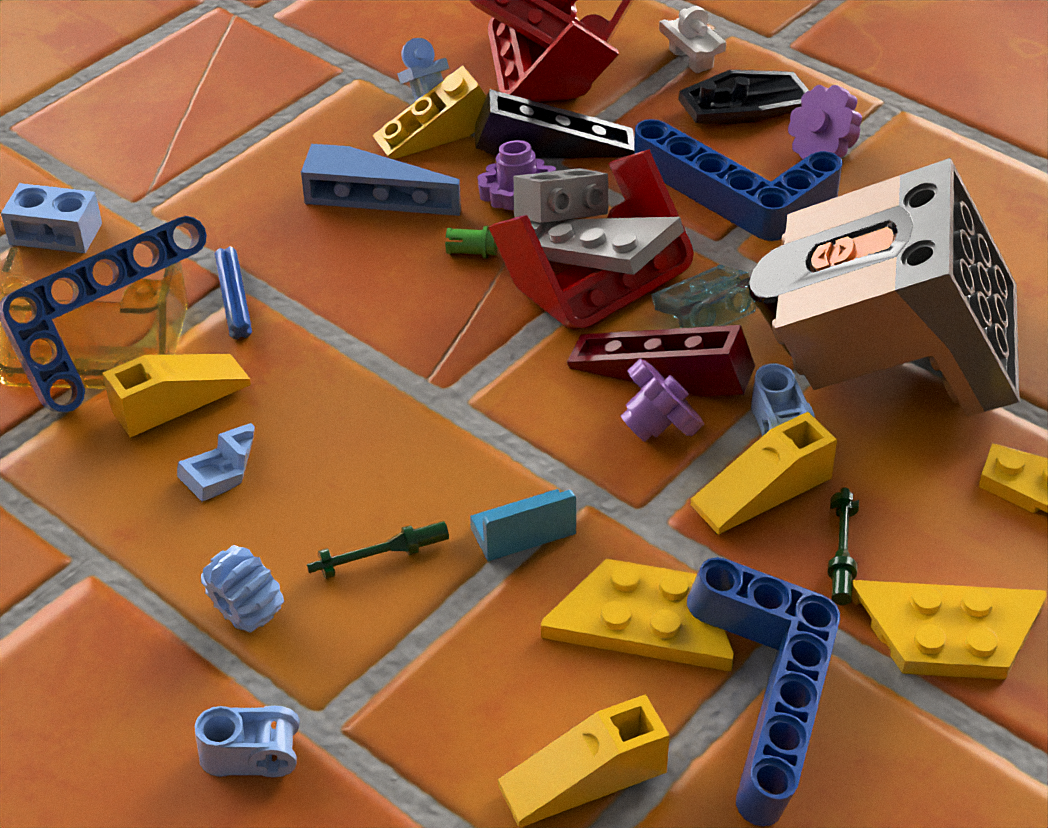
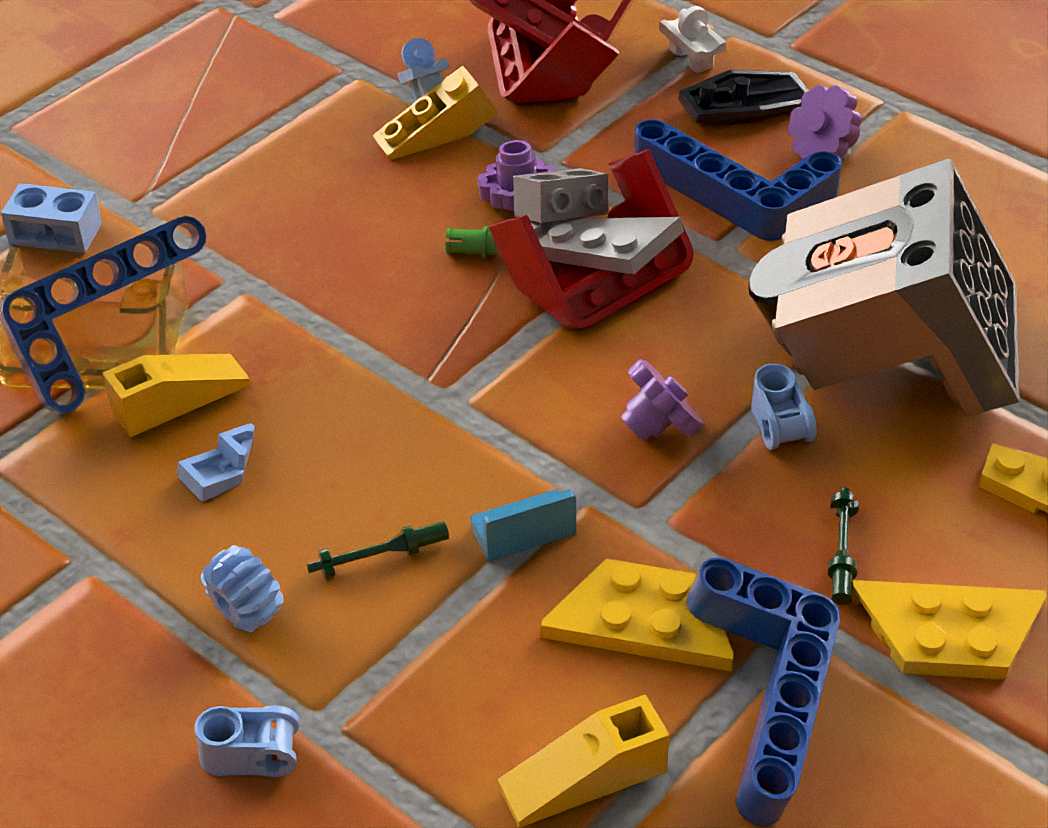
(233, 293): blue axle -> none
(371, 181): medium blue slope -> none
(548, 129): black slope -> none
(698, 358): dark red slope -> none
(707, 298): clear light blue bracket -> none
(768, 473): yellow slope -> none

